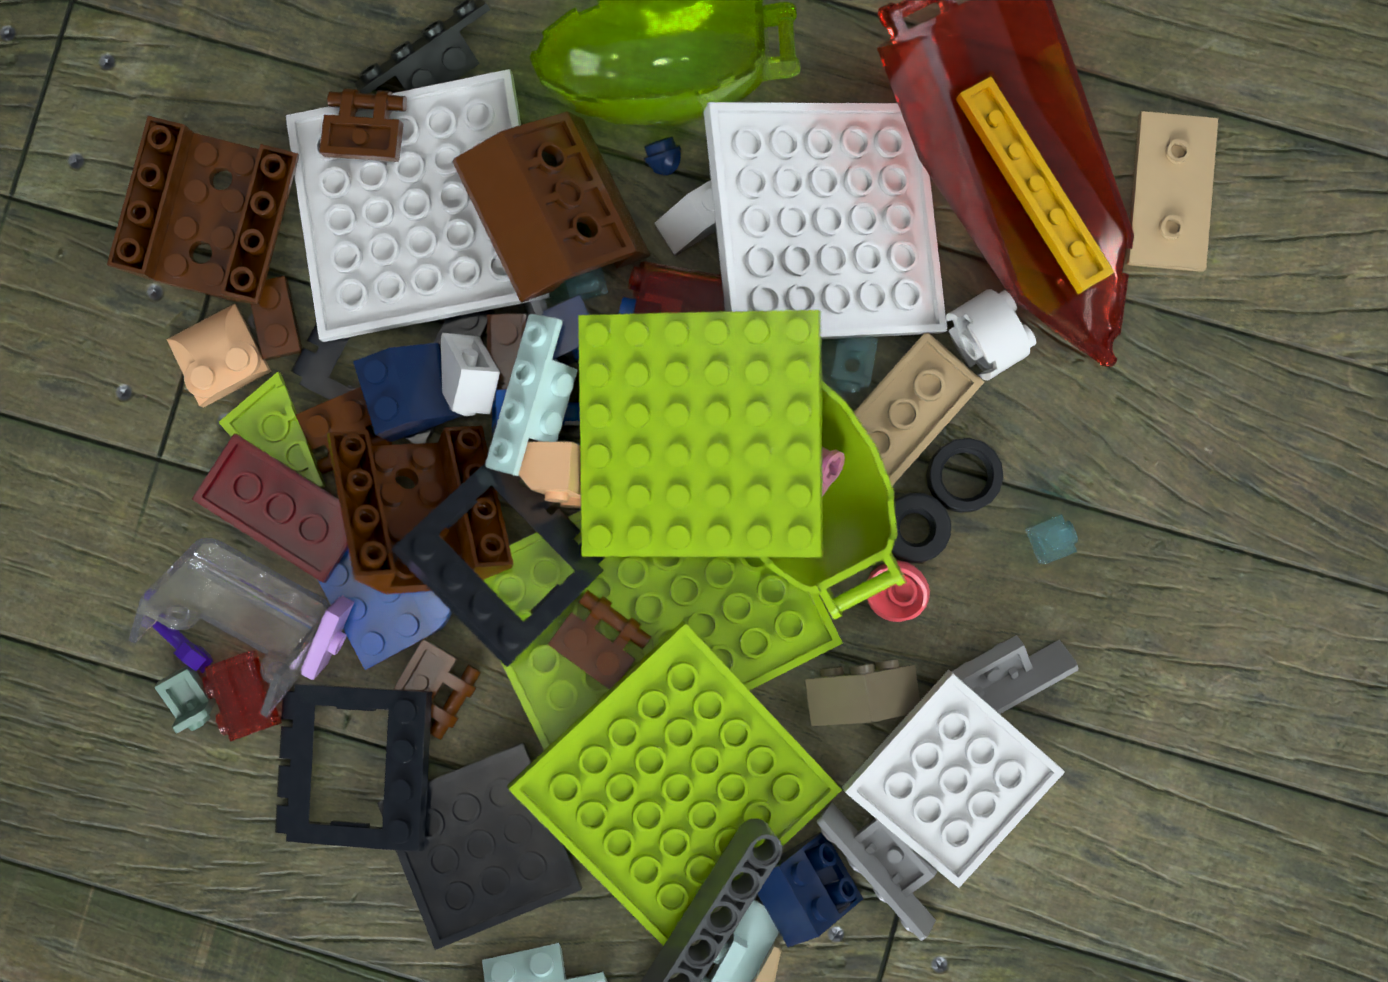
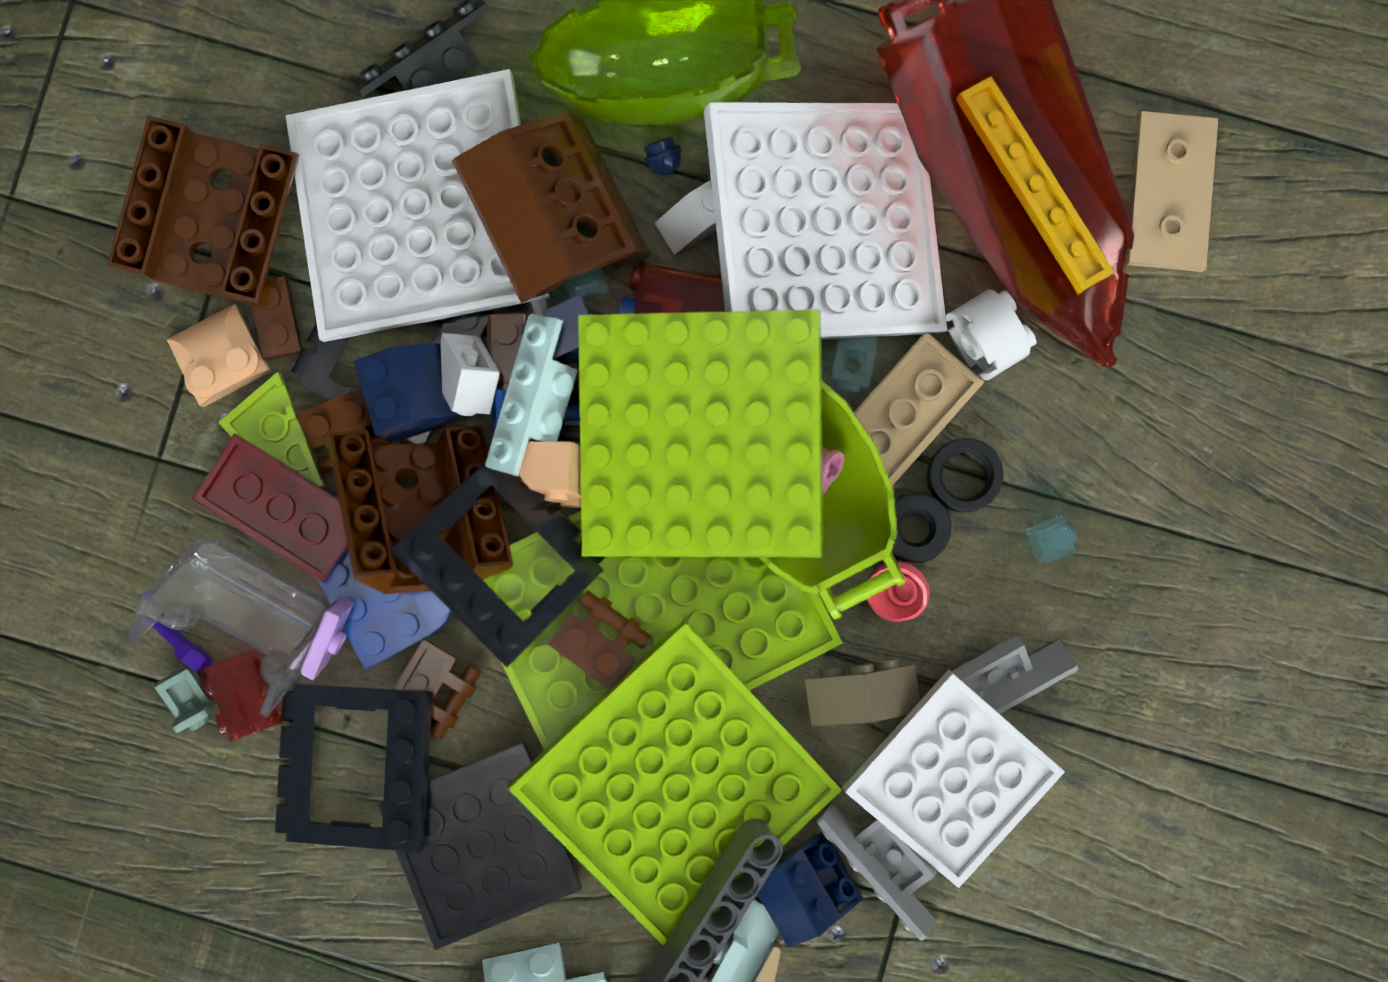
(363, 136): reddish brown plate -> none

